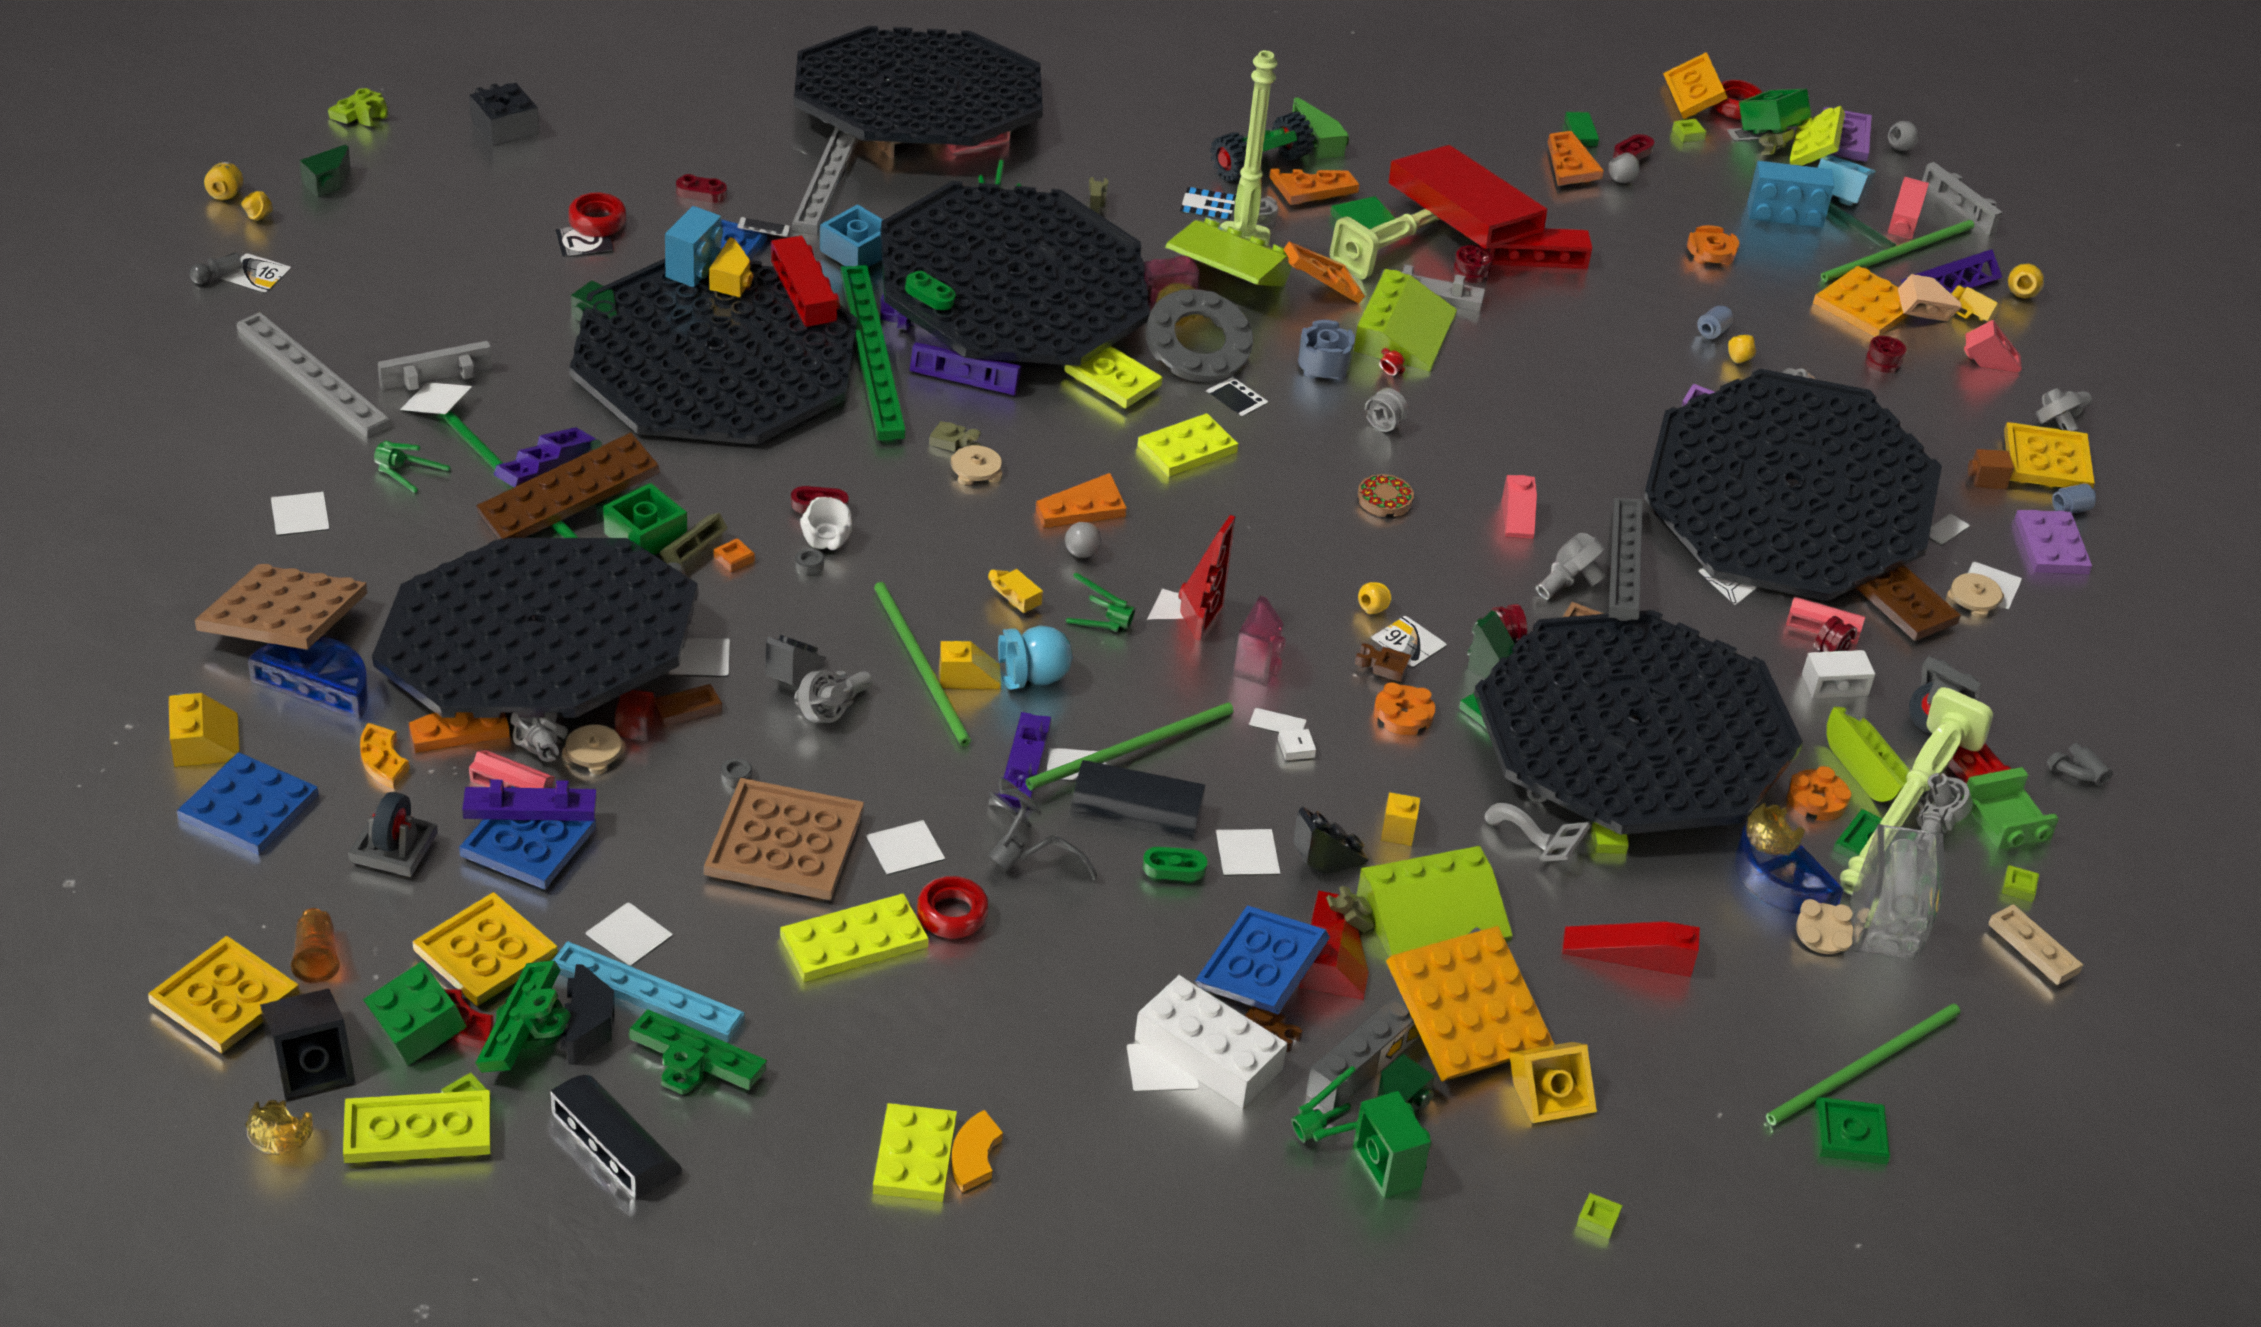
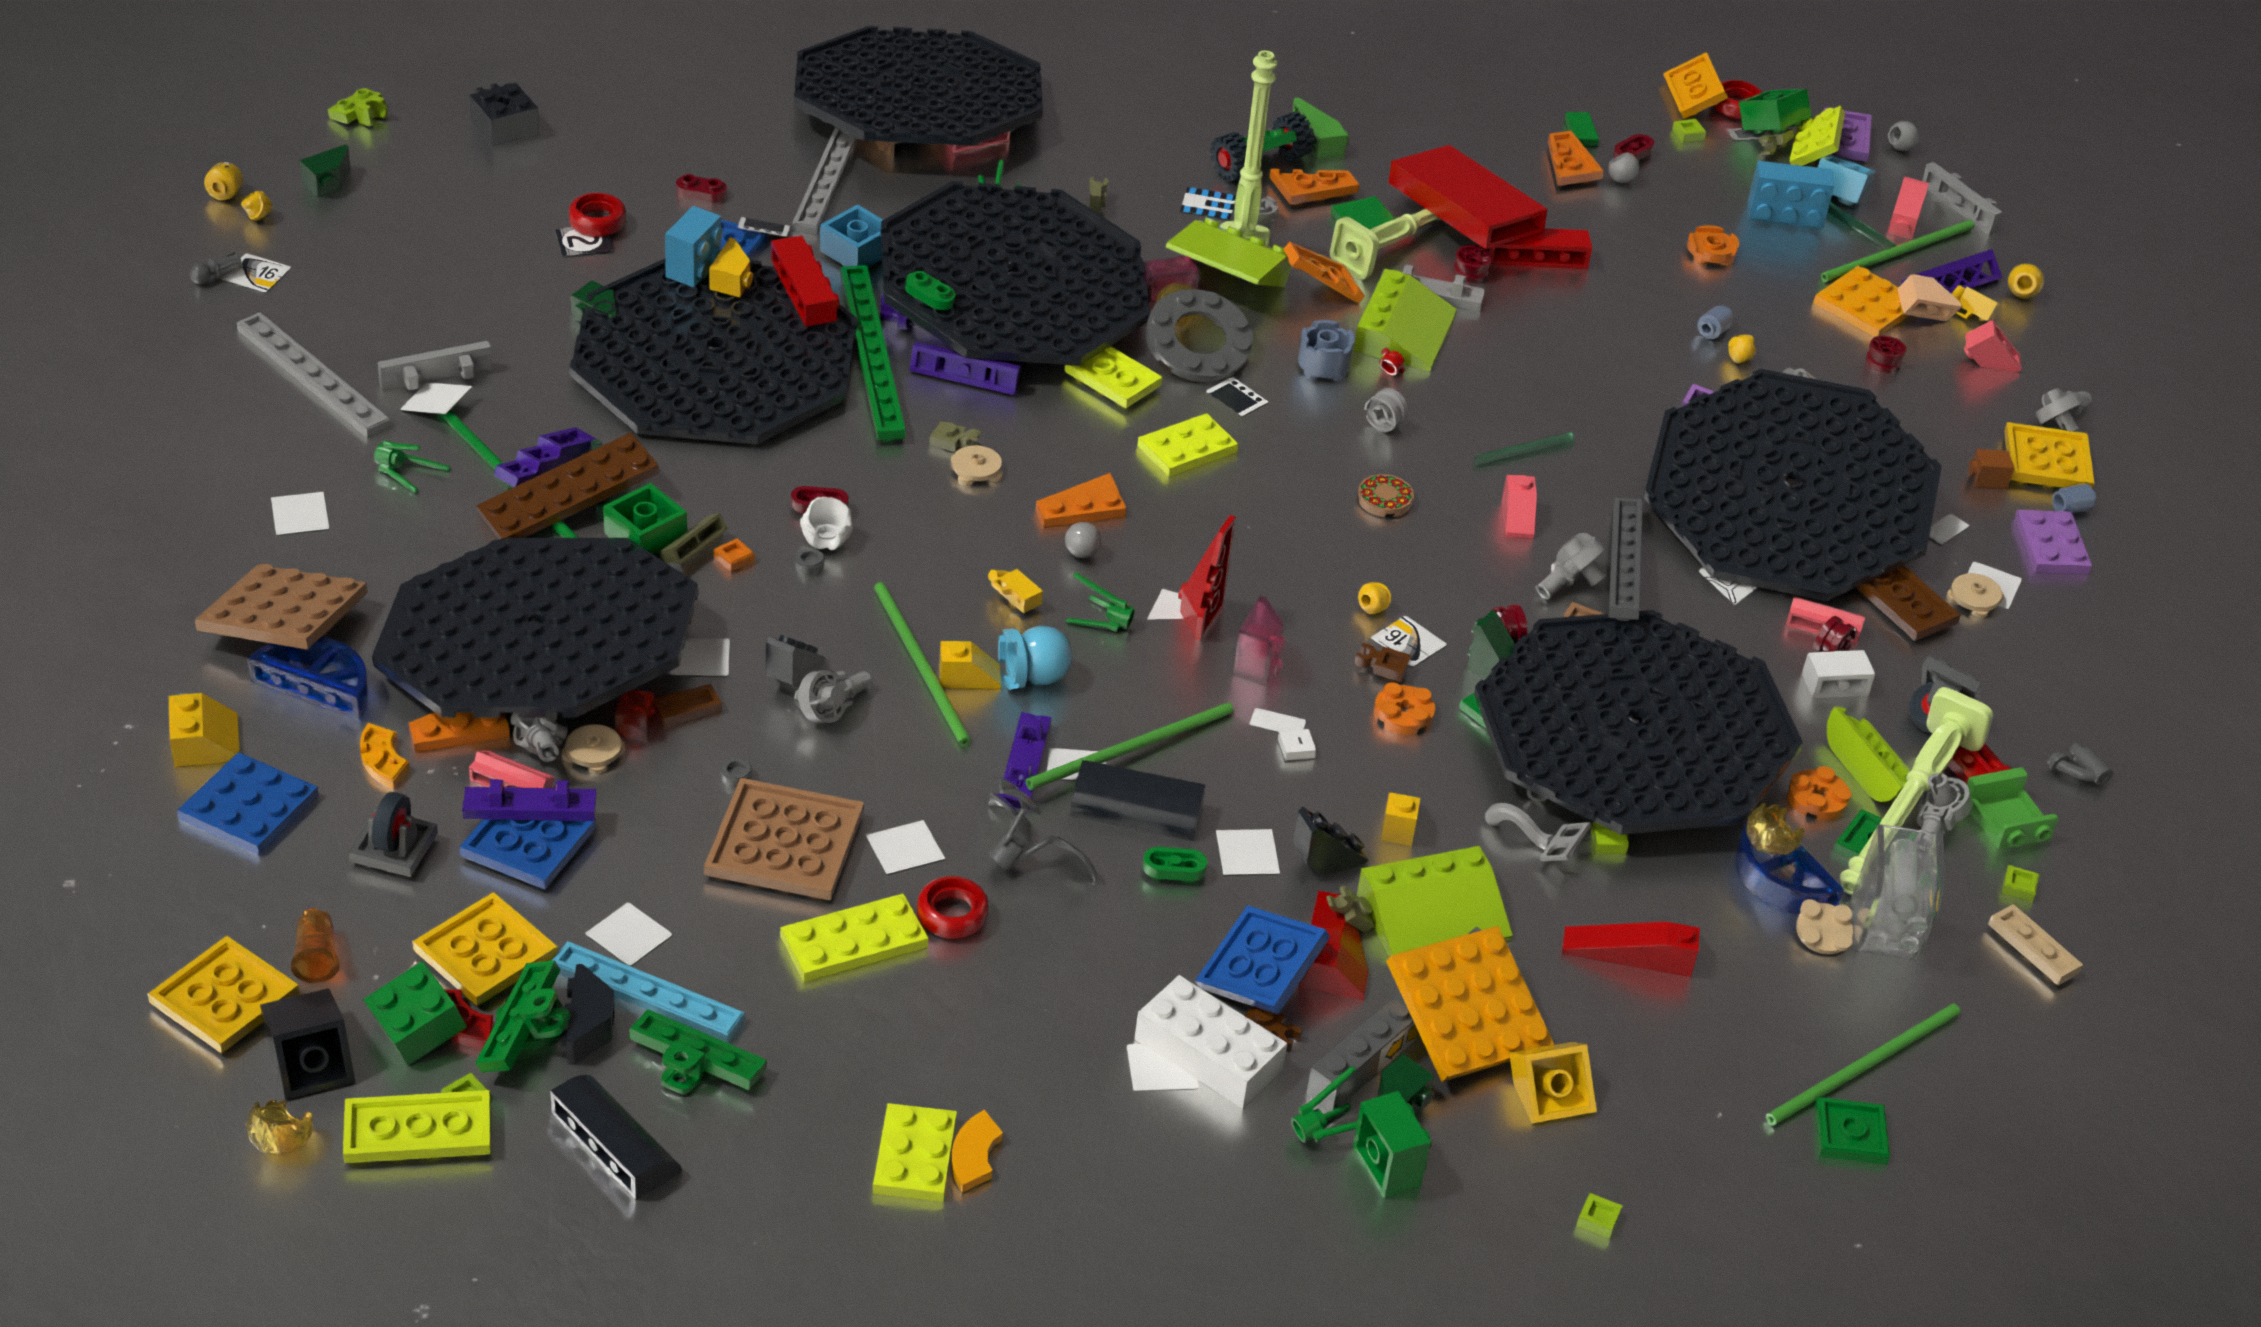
(1524, 448): none -> clear green bar

